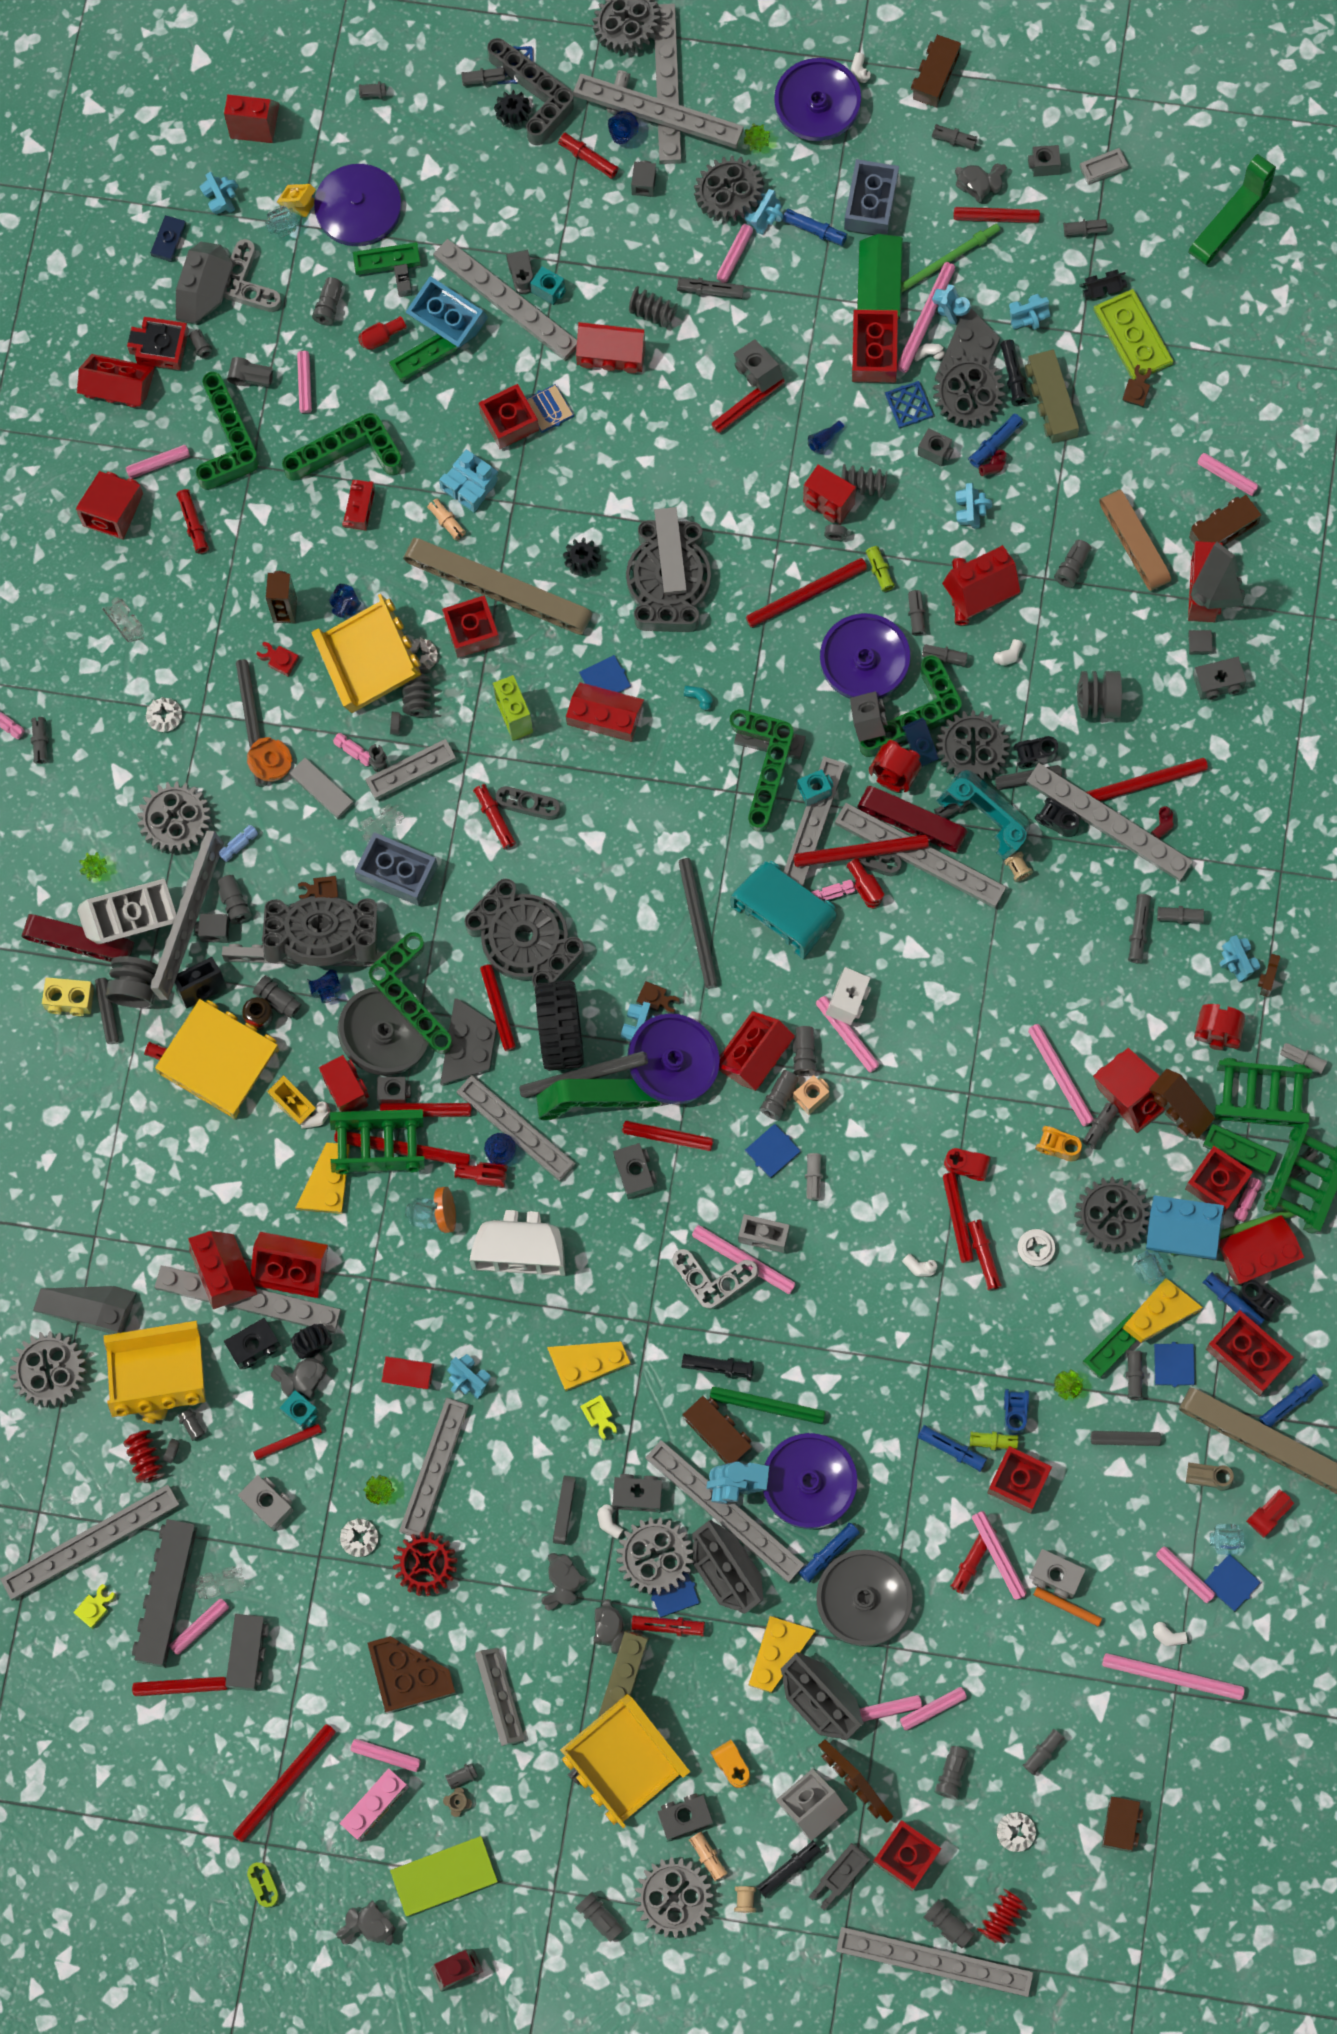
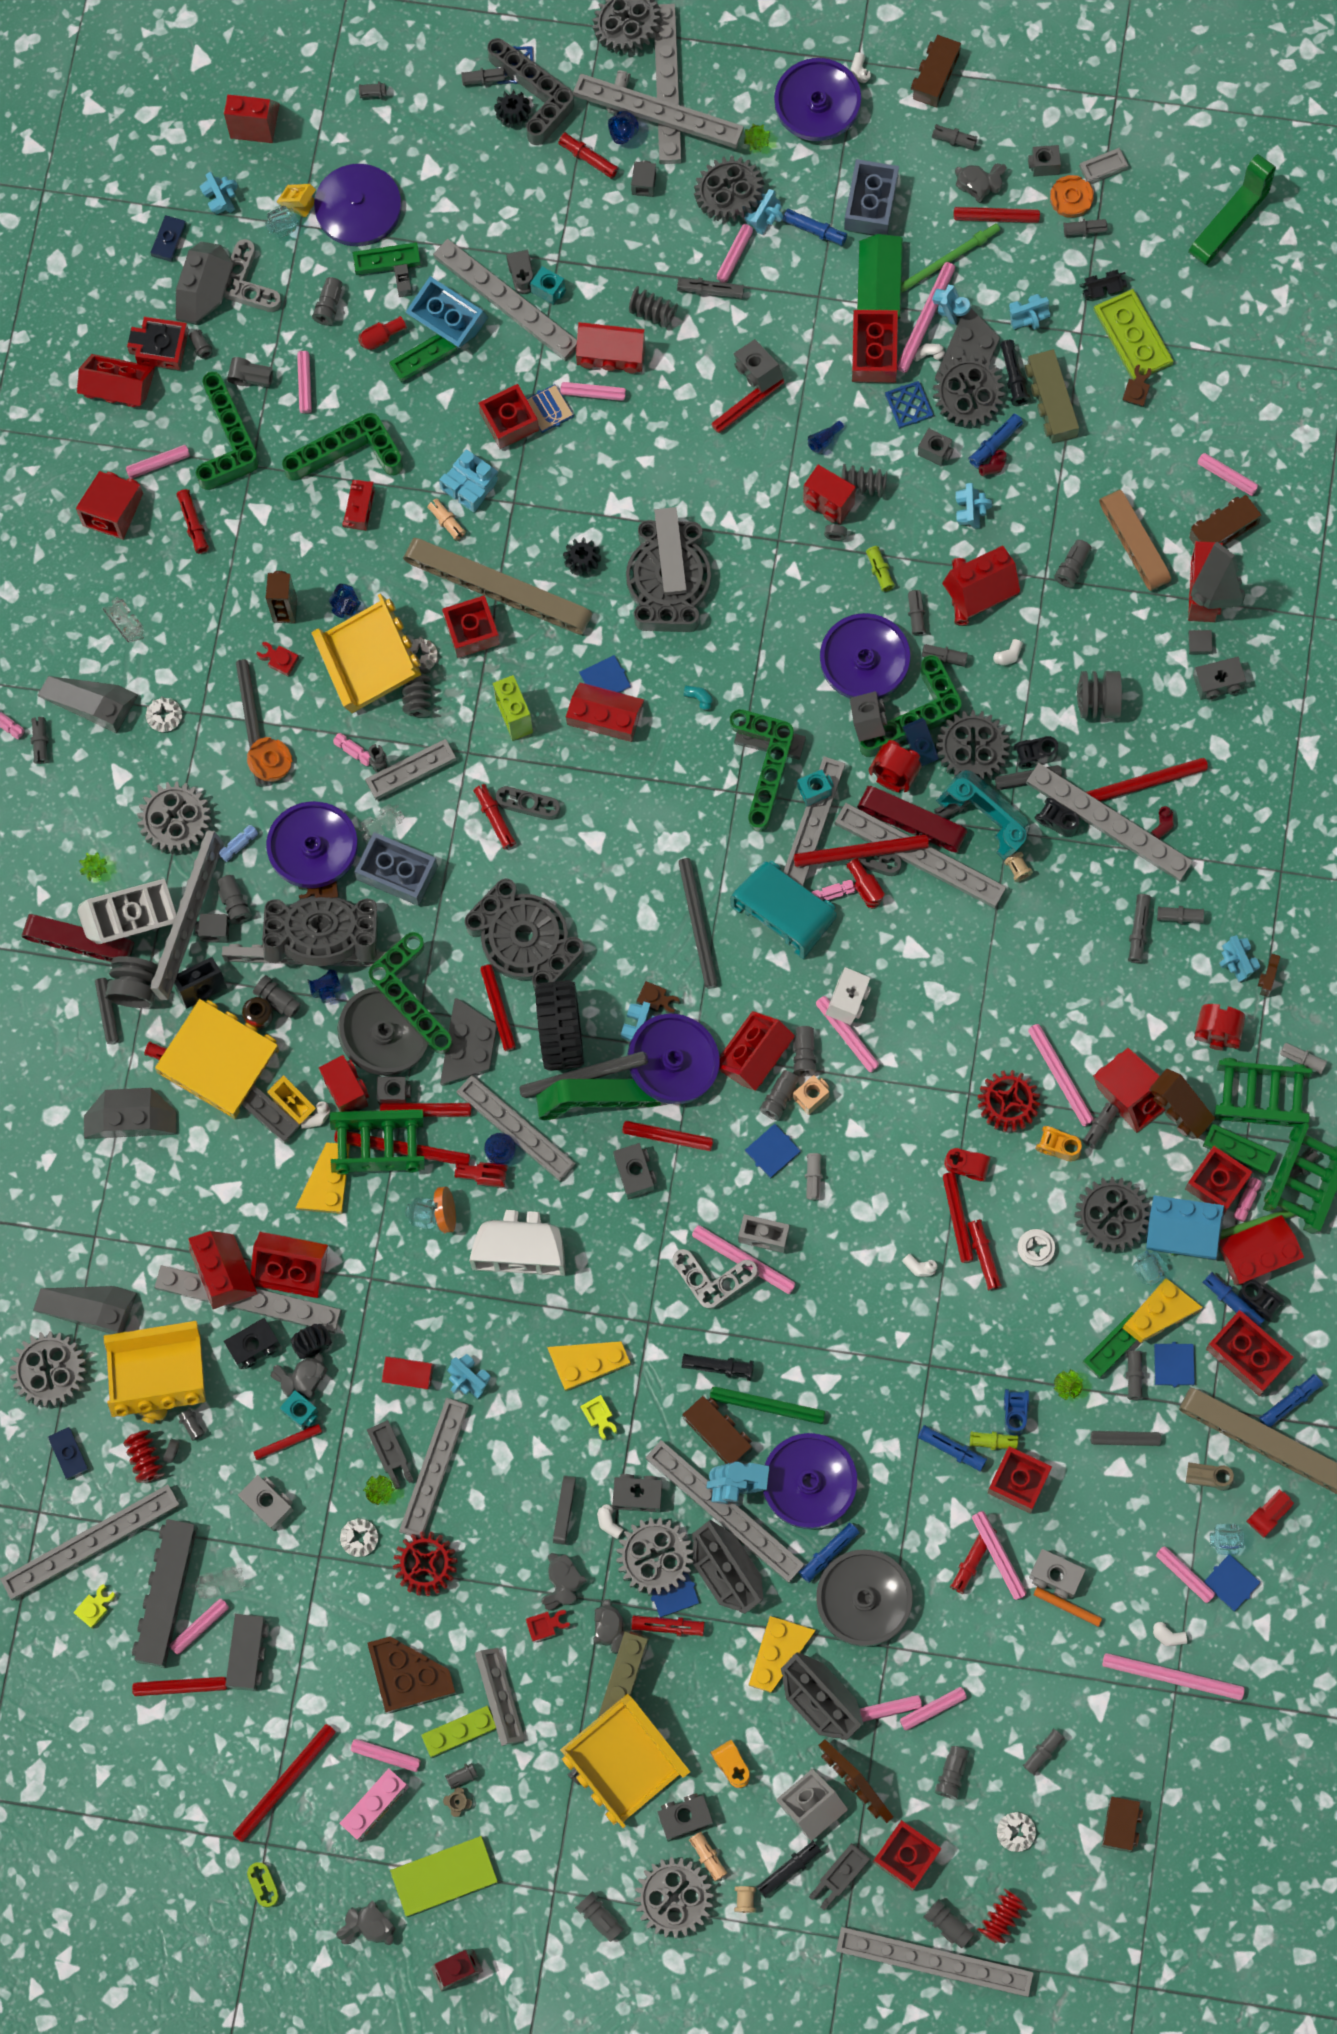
(68, 1453): none -> dark blue plate
(69, 990): light yellow brick -> none
(95, 701): none -> dark grey wedge
(129, 1114): none -> dark grey wedge
(270, 1114): none -> dark grey plate
(312, 844): none -> dark purple dish
(321, 788): light grey tile -> none
(389, 1451): none -> dark grey hinge
(395, 723): dark grey tile -> none
(459, 1731): none -> lime plate
(543, 1626): none -> red plate
(593, 391): none -> bright pink axle
(806, 592): red axle -> none
(1016, 1105): none -> red gear
(1071, 196): none -> orange tile

